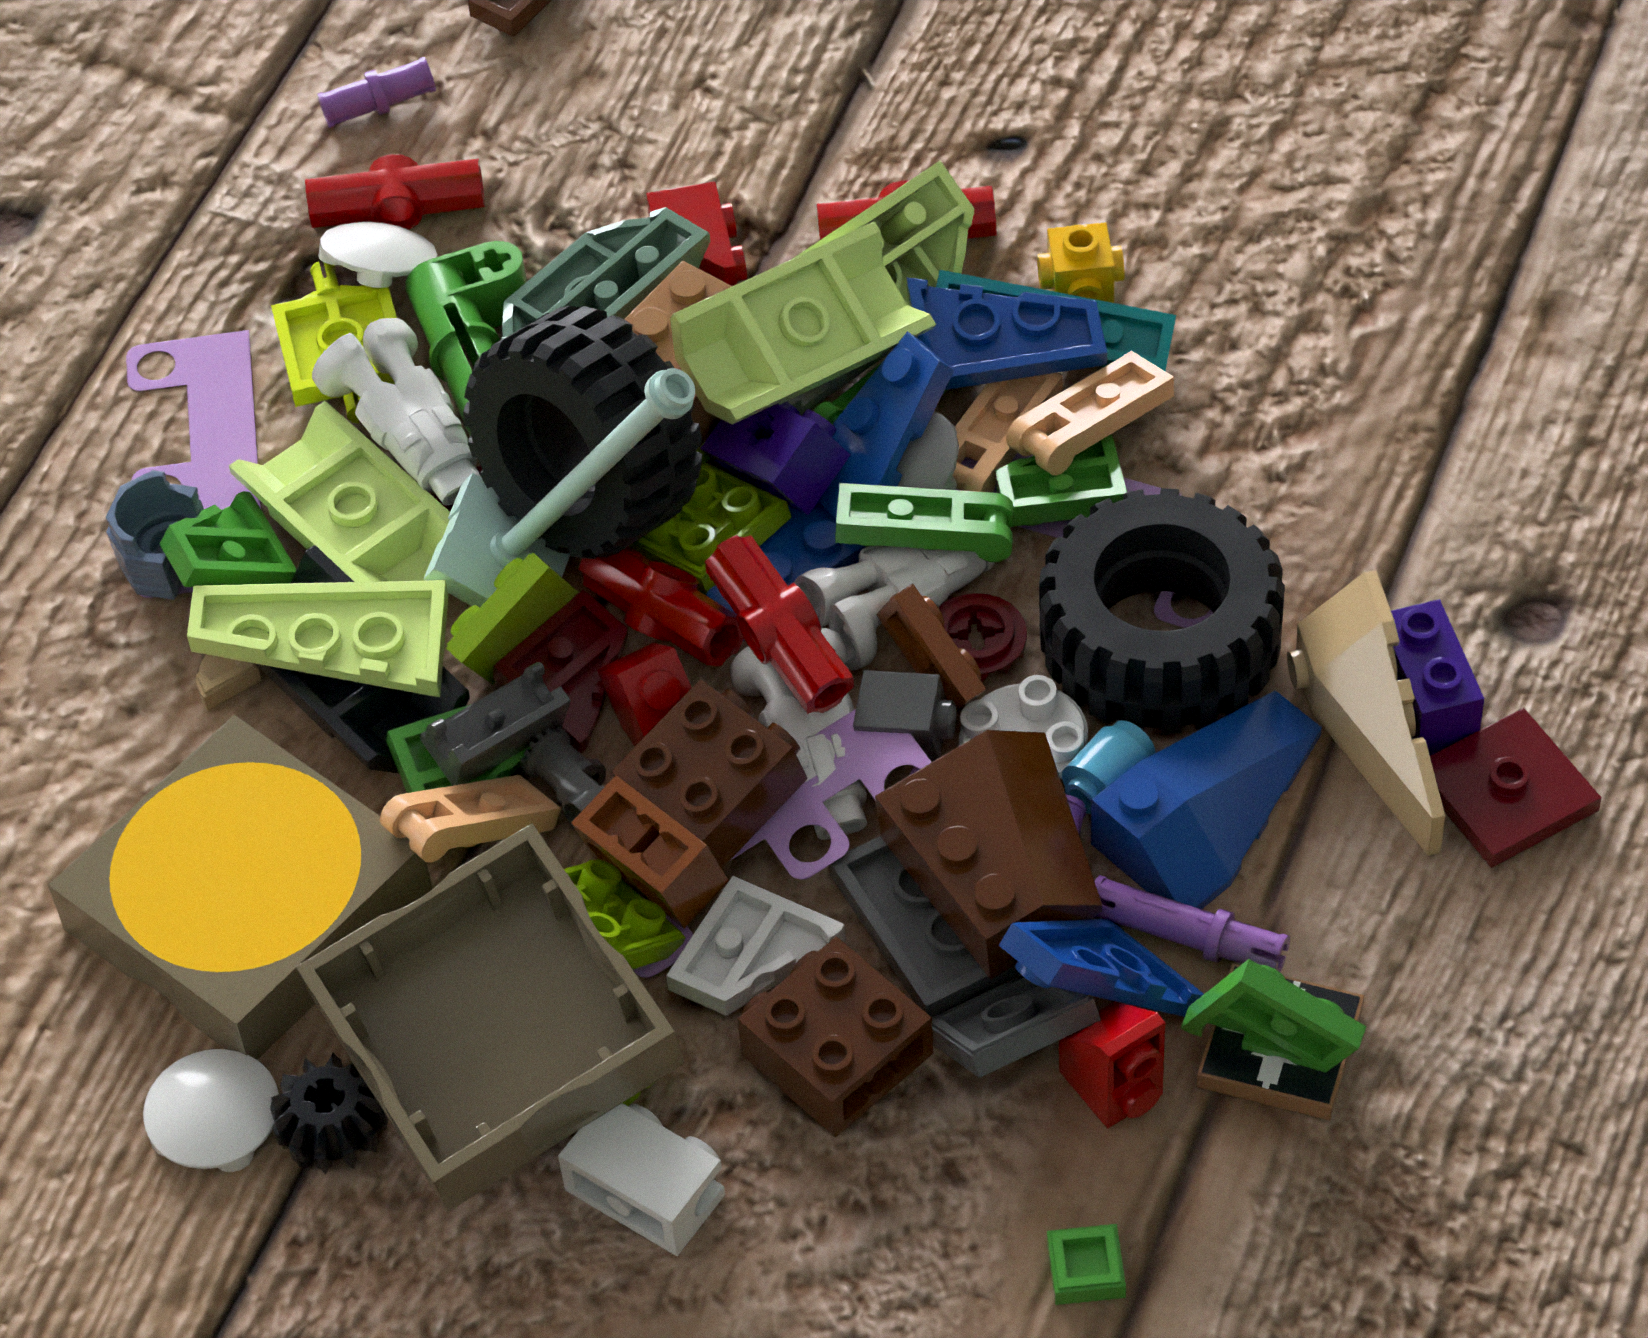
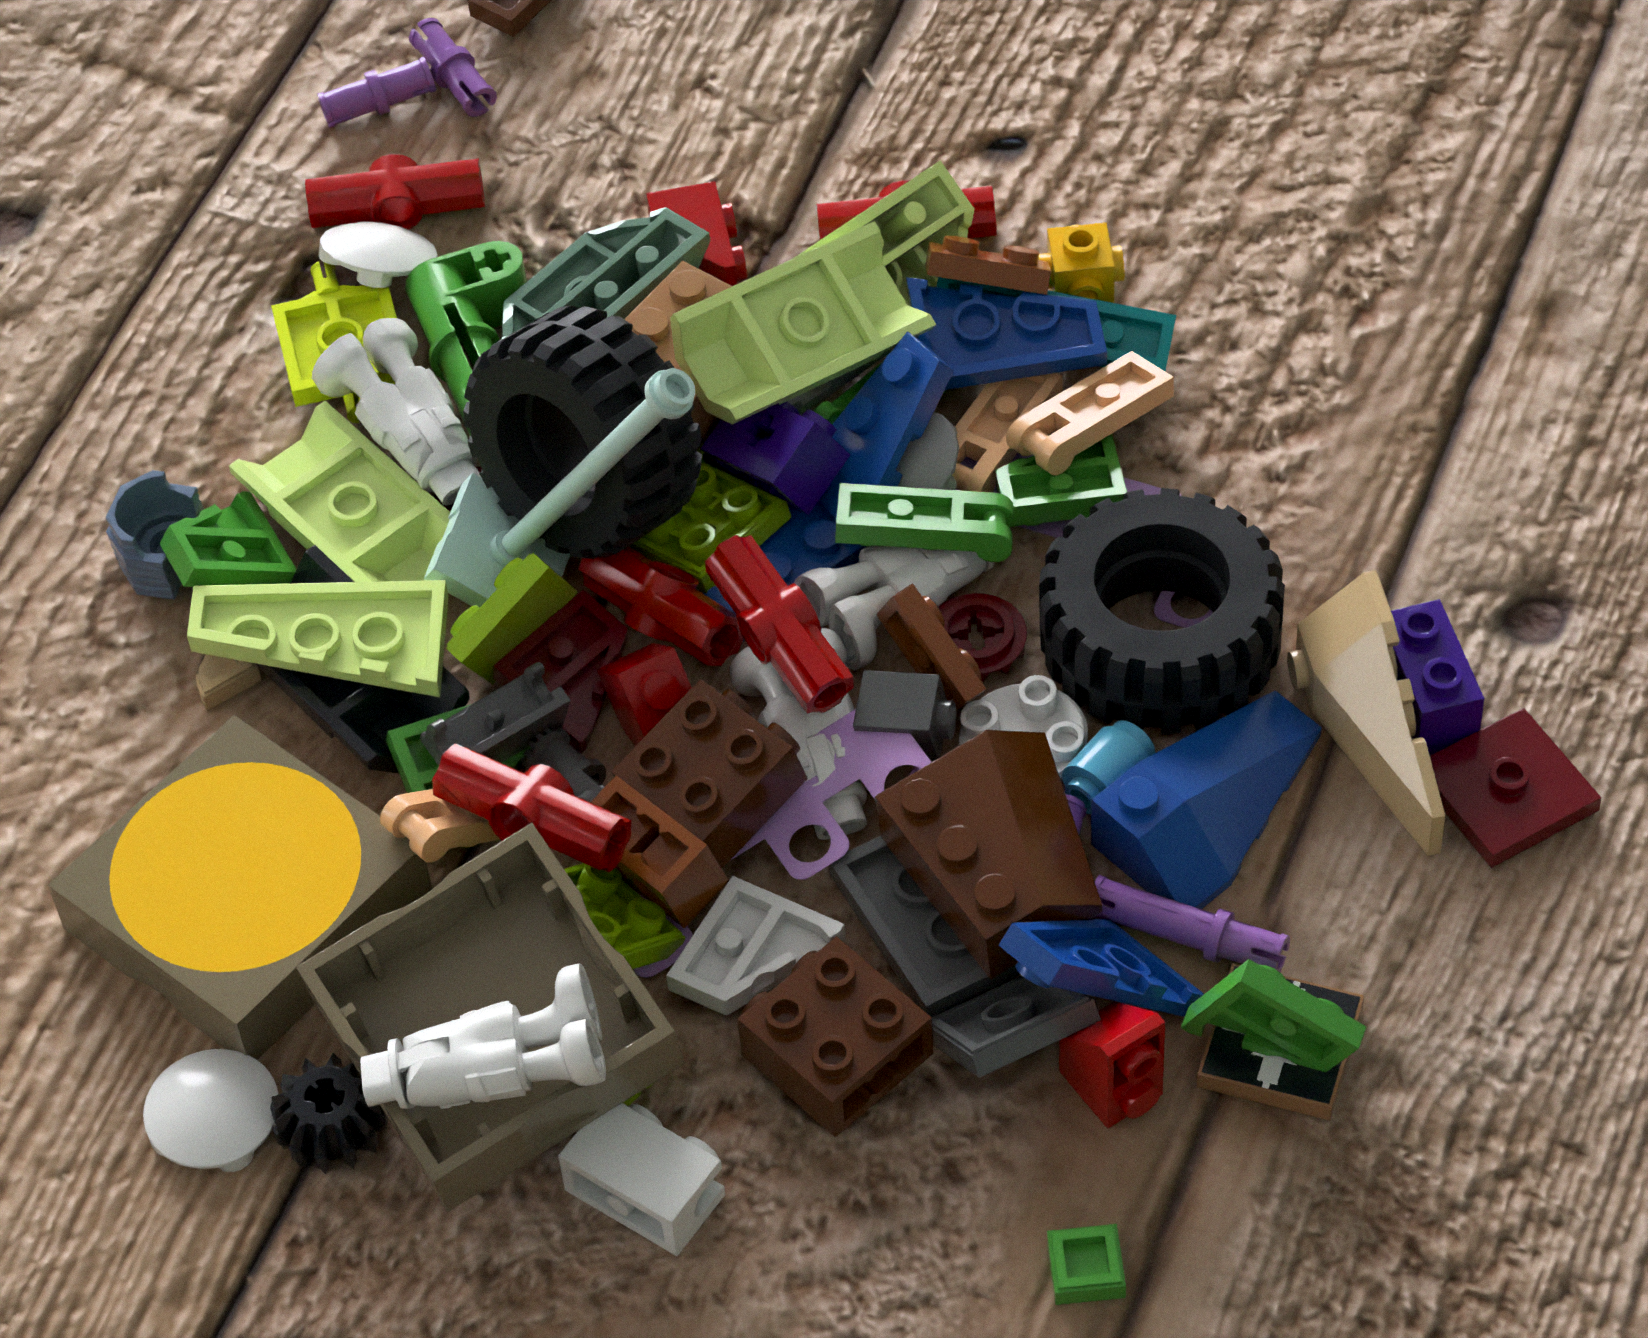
(218, 411): lavender piece -> none
(452, 67): none -> medium lavender pin
(488, 1054): none -> white piece
(536, 797): none -> red piece
(963, 261): none -> dark orange plate

